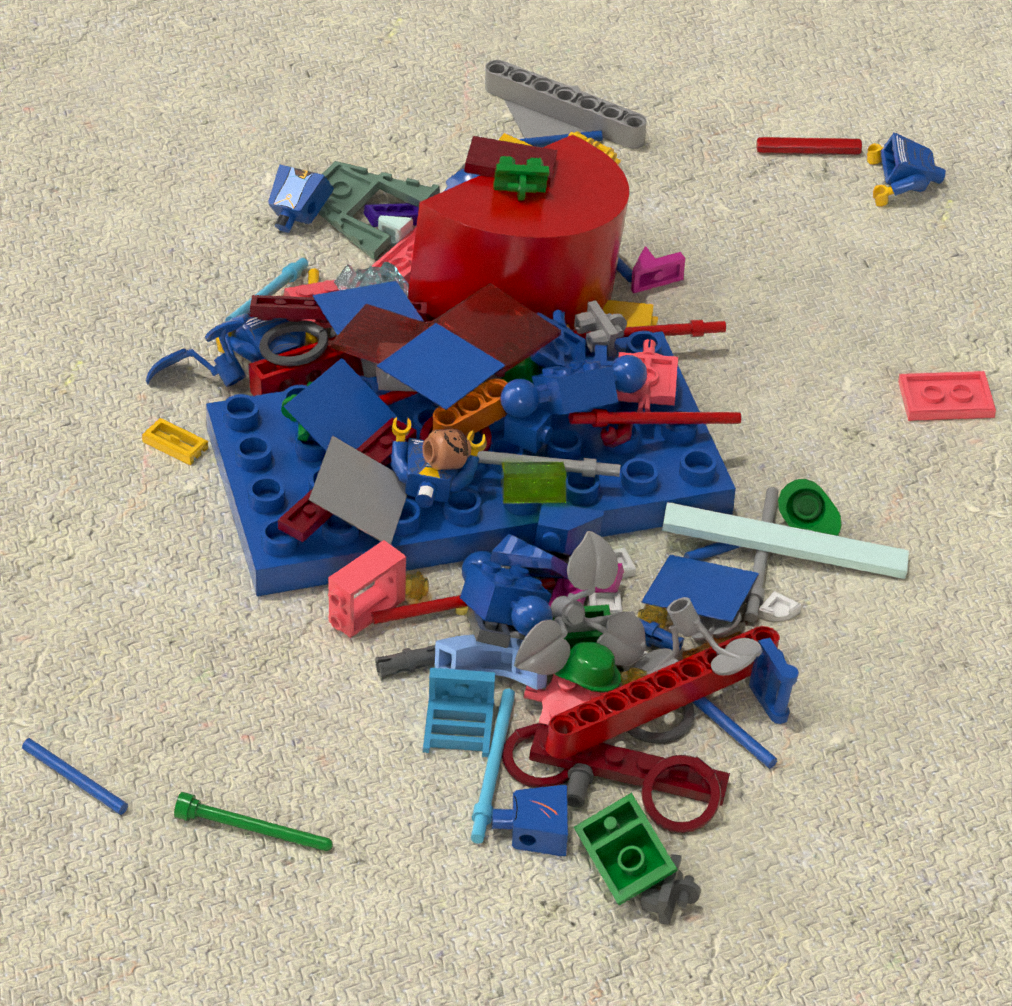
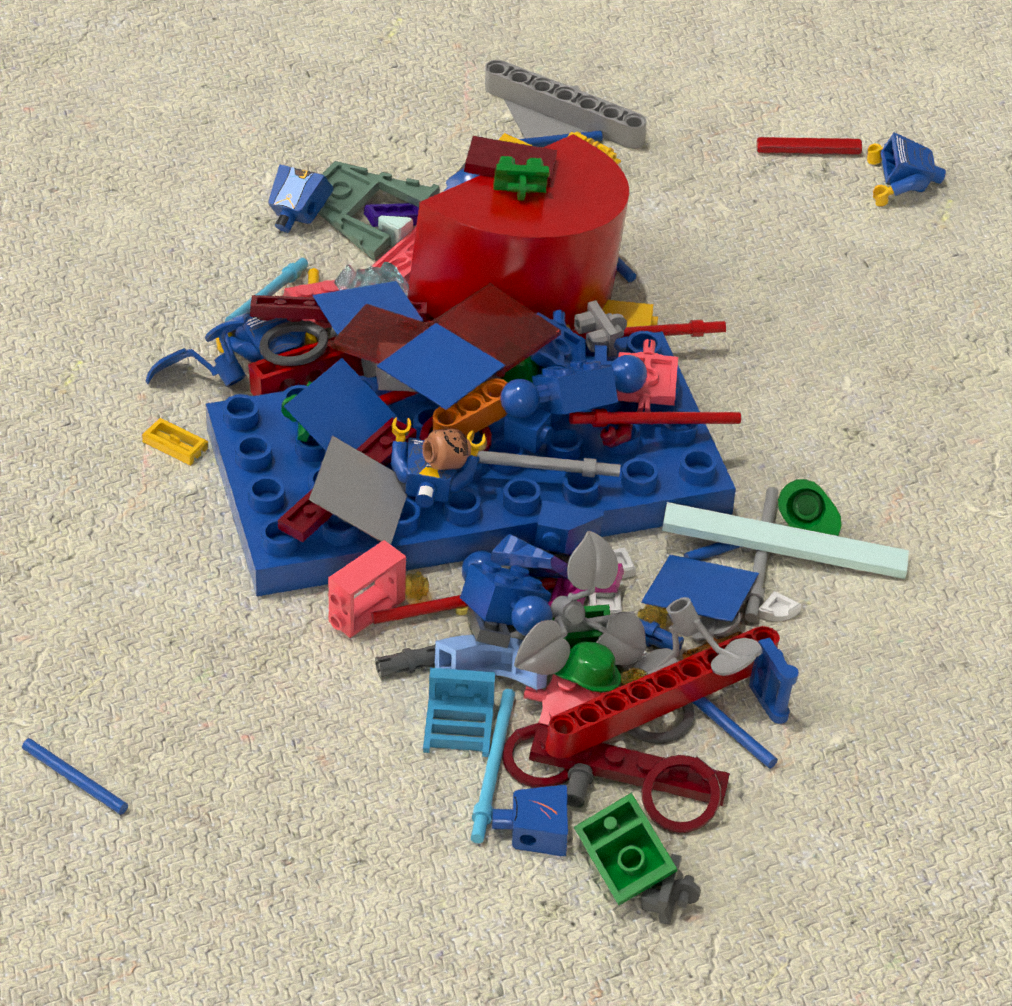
(189, 807): green piece -> none
(533, 482): clear neon green brick -> none
(656, 272): dark pink slope -> none
(946, 395): coral tile -> none

